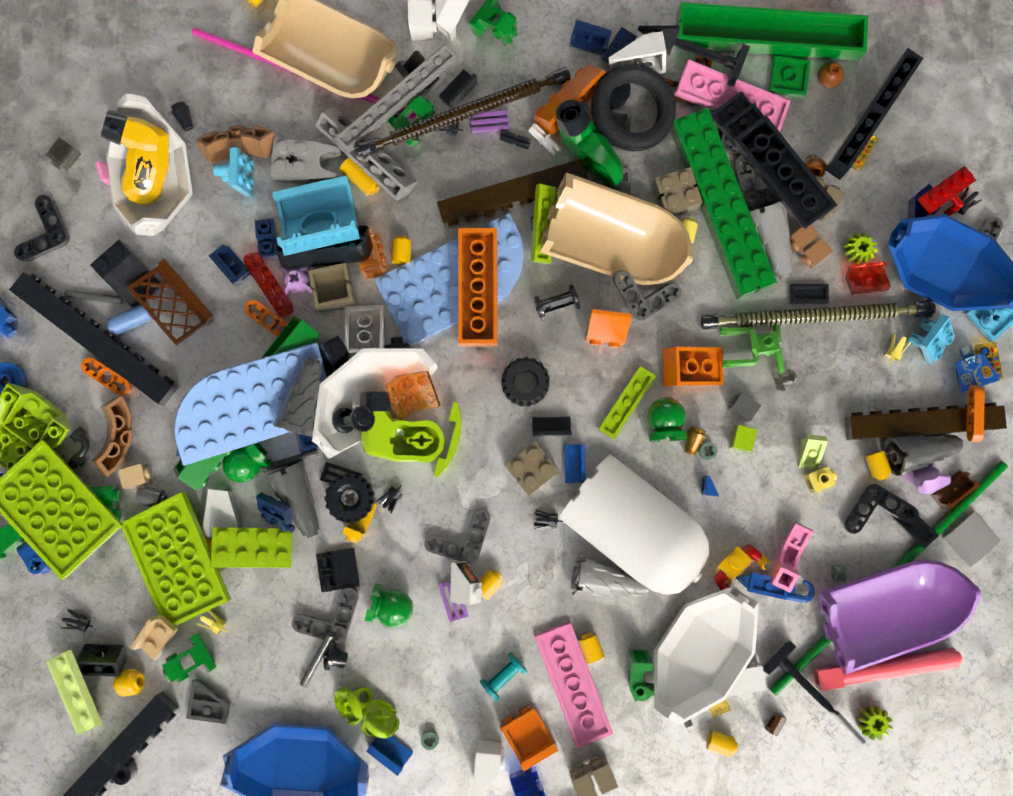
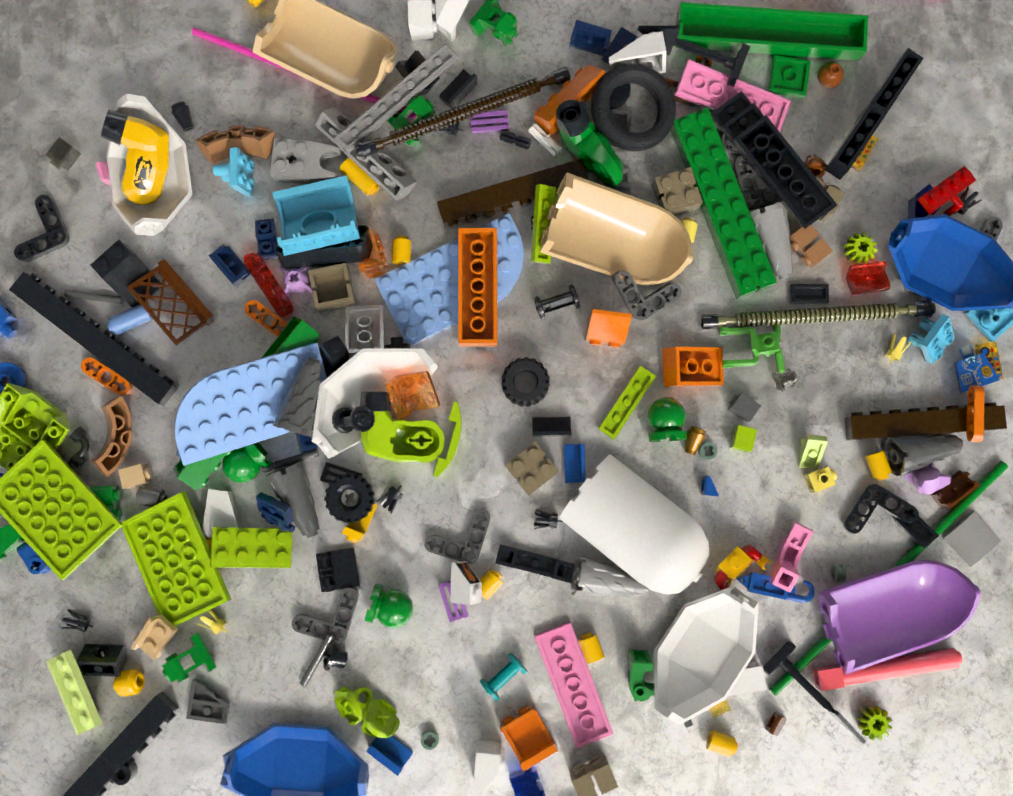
(535, 563): none -> black slope

